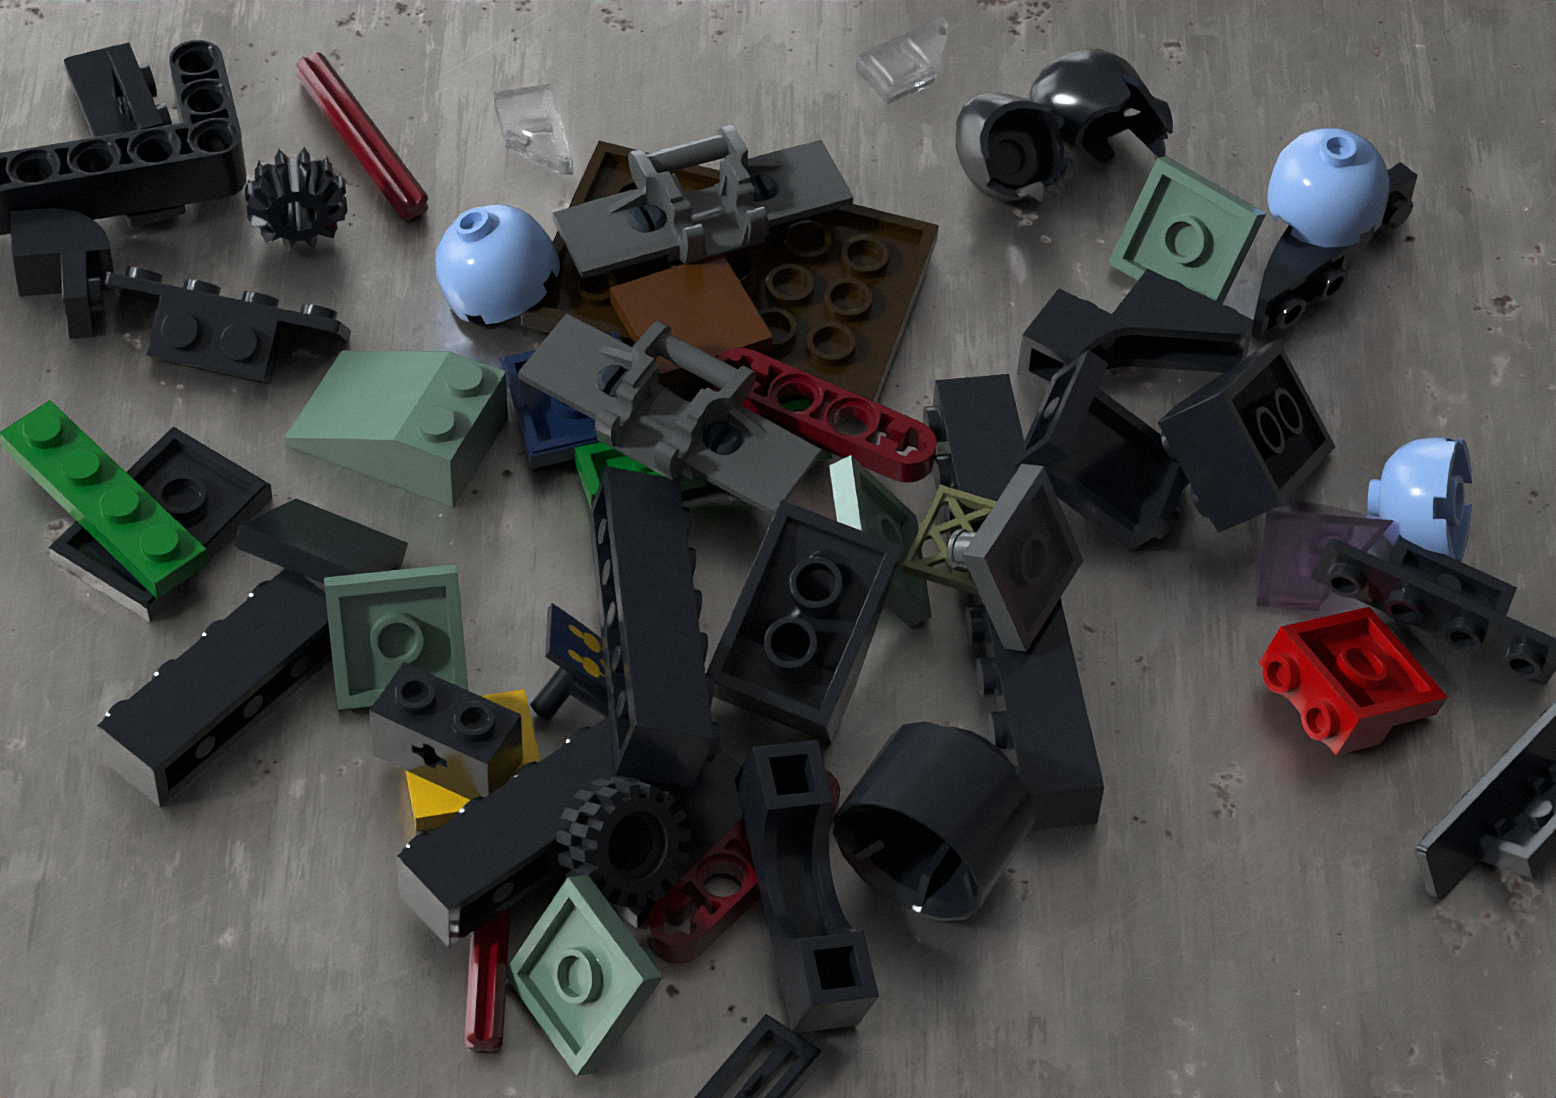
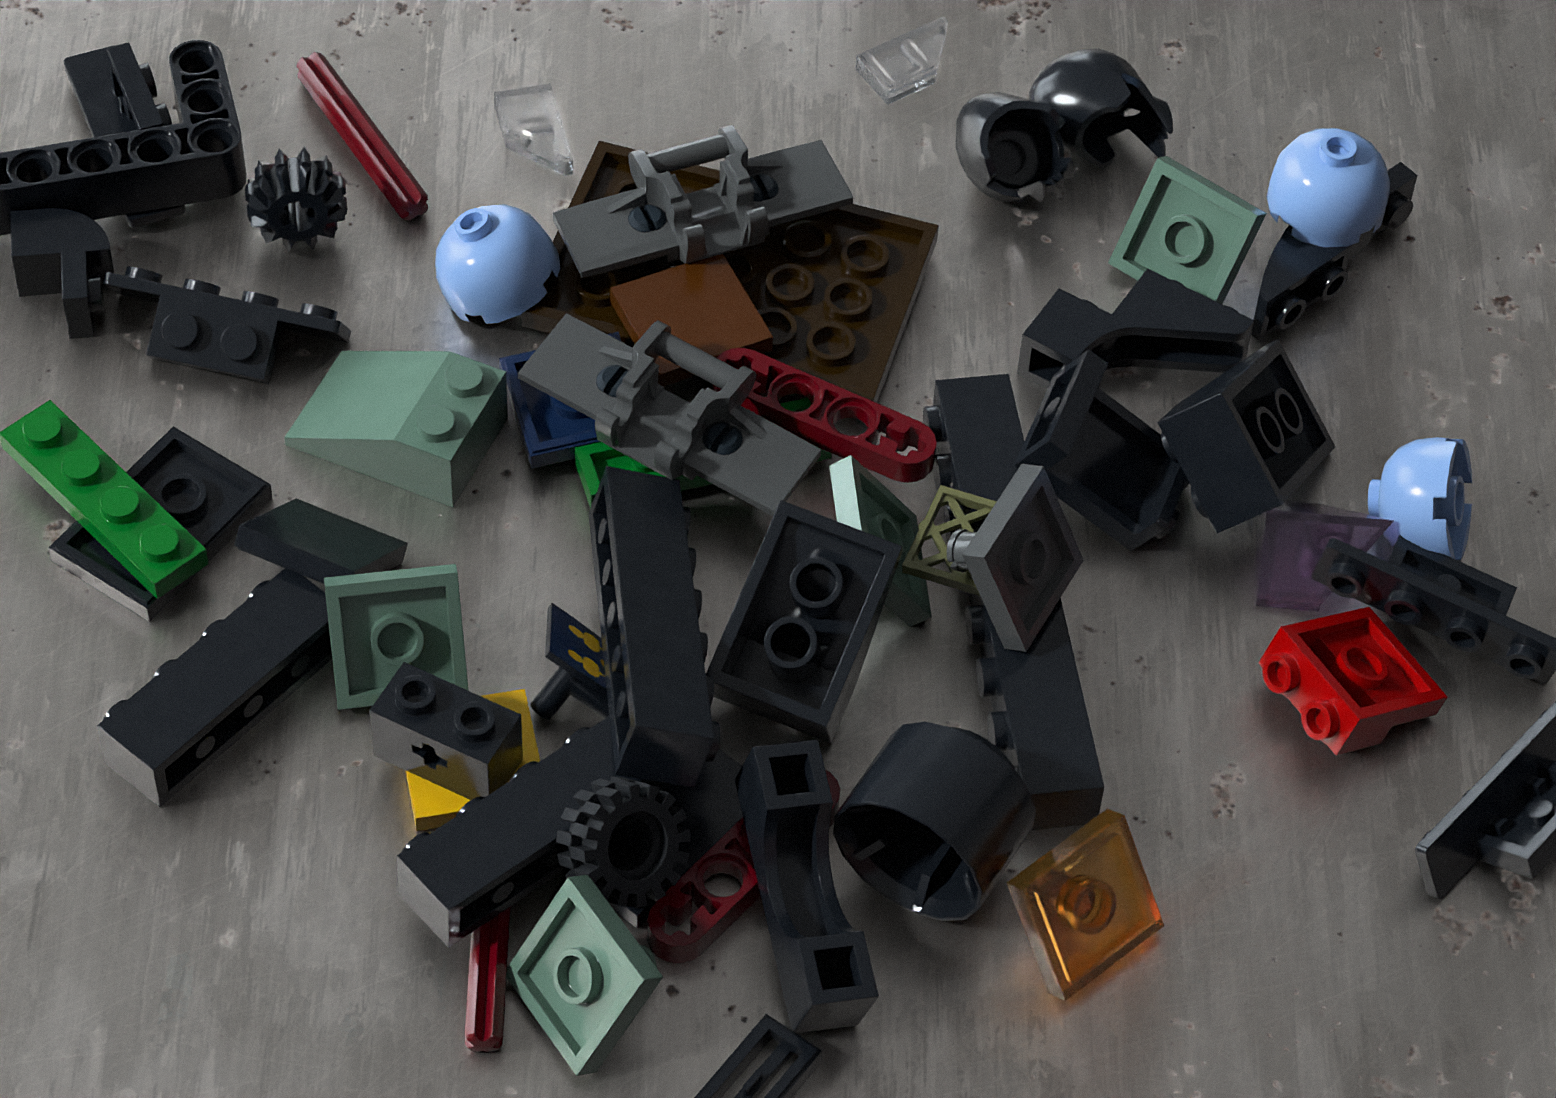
(1085, 904): none -> clear orange tile

